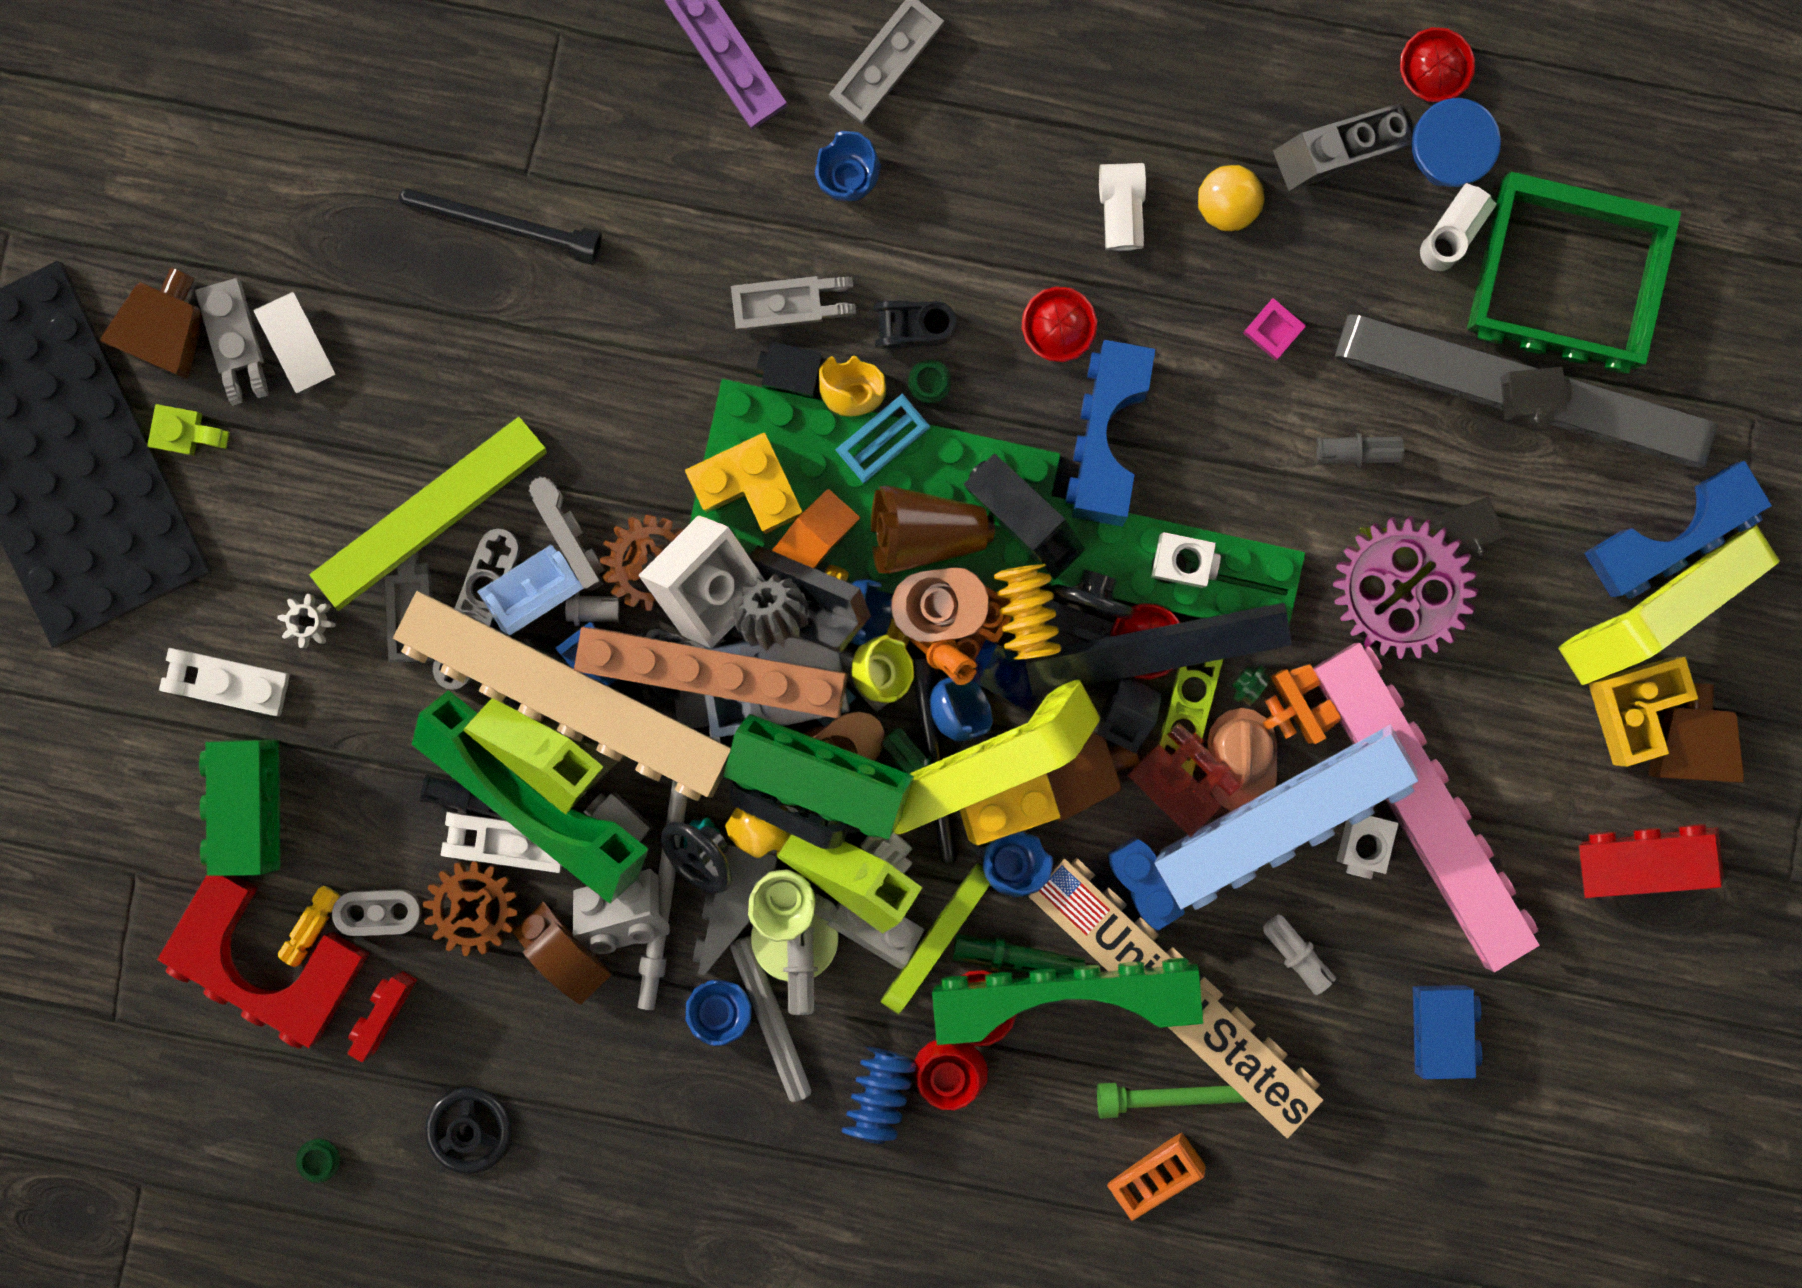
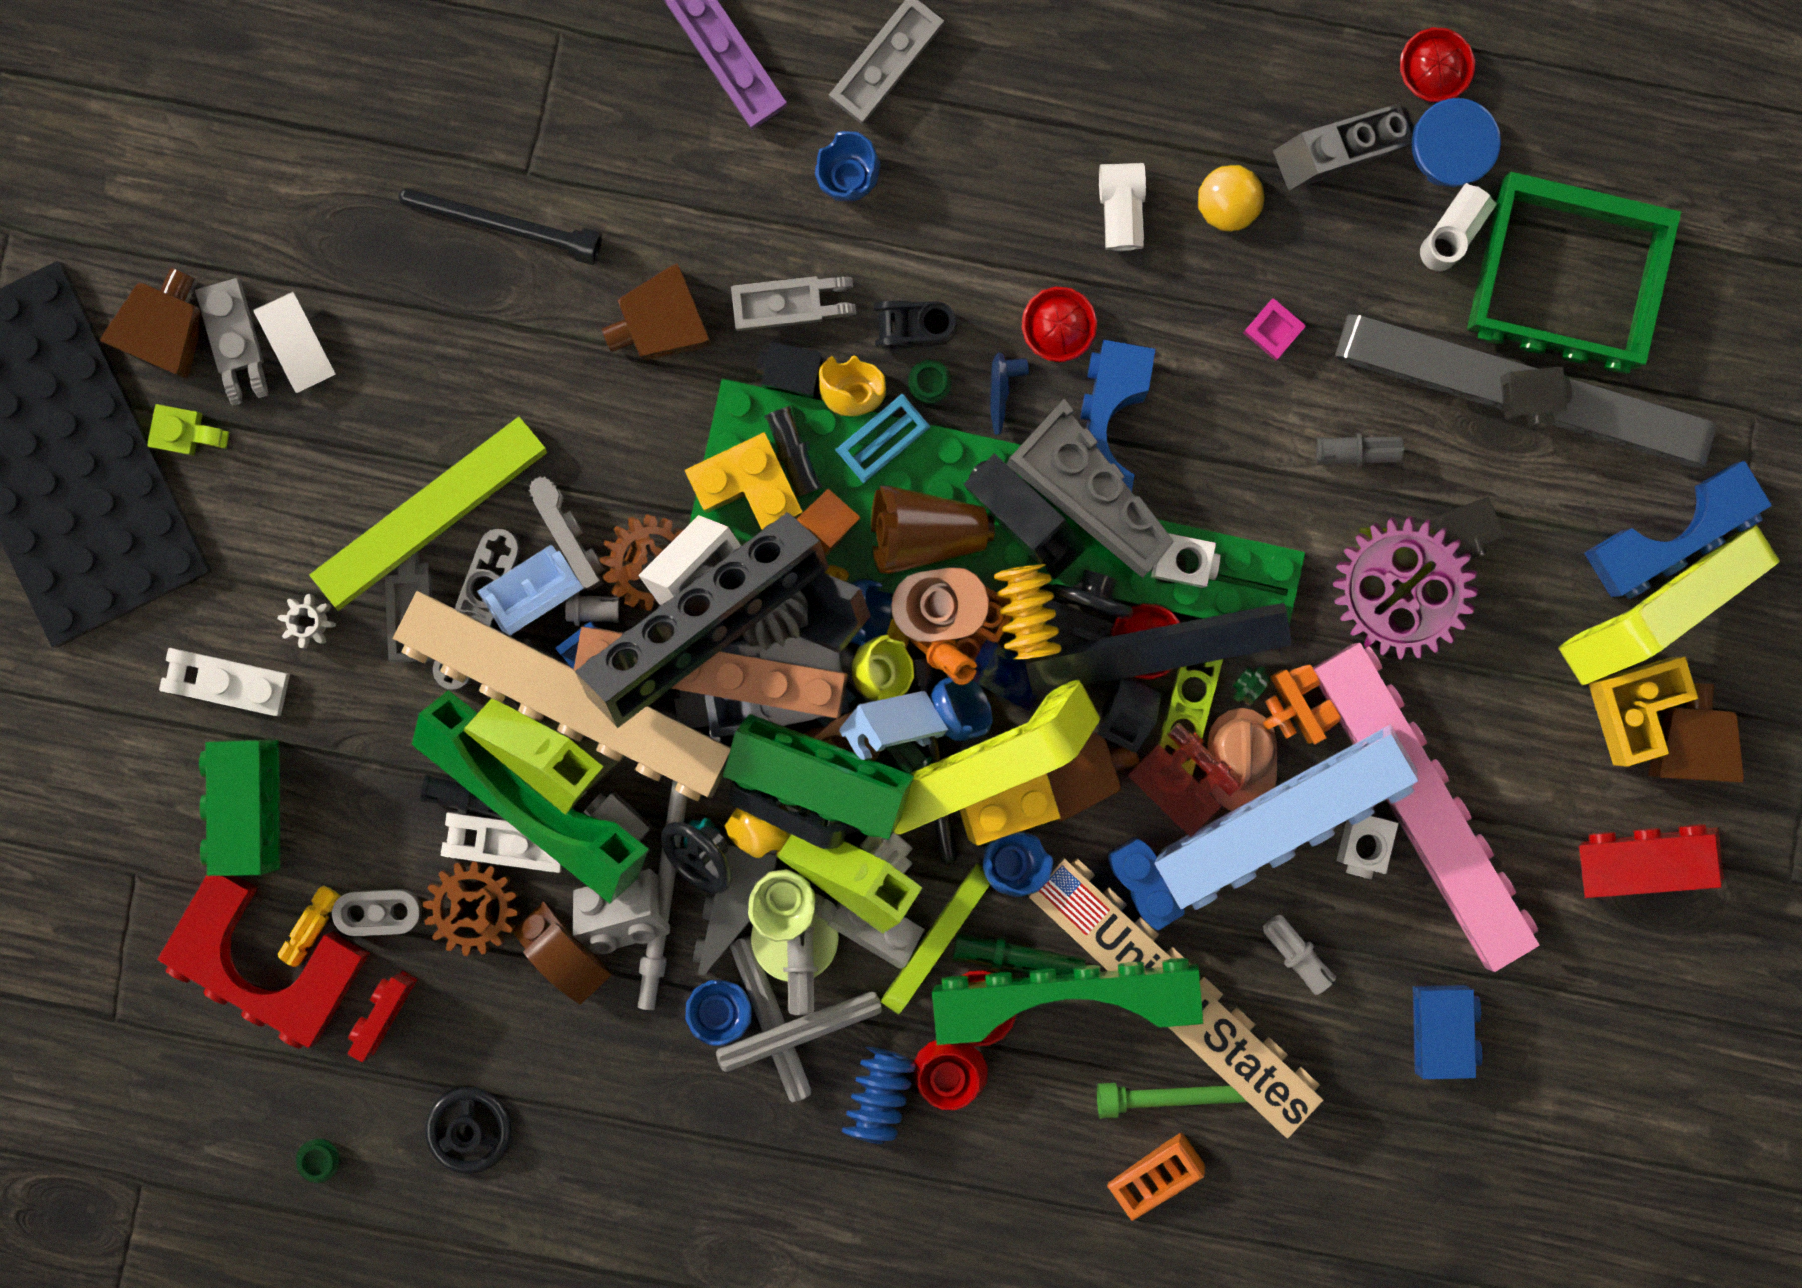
(658, 318): none -> reddish brown torso
(702, 619): none -> black brick
(793, 451): none -> black pin
(798, 1031): none -> light grey axle
(893, 723): none -> light blue hinge
(999, 387): none -> dark blue bar
(1077, 478): none -> dark grey wing

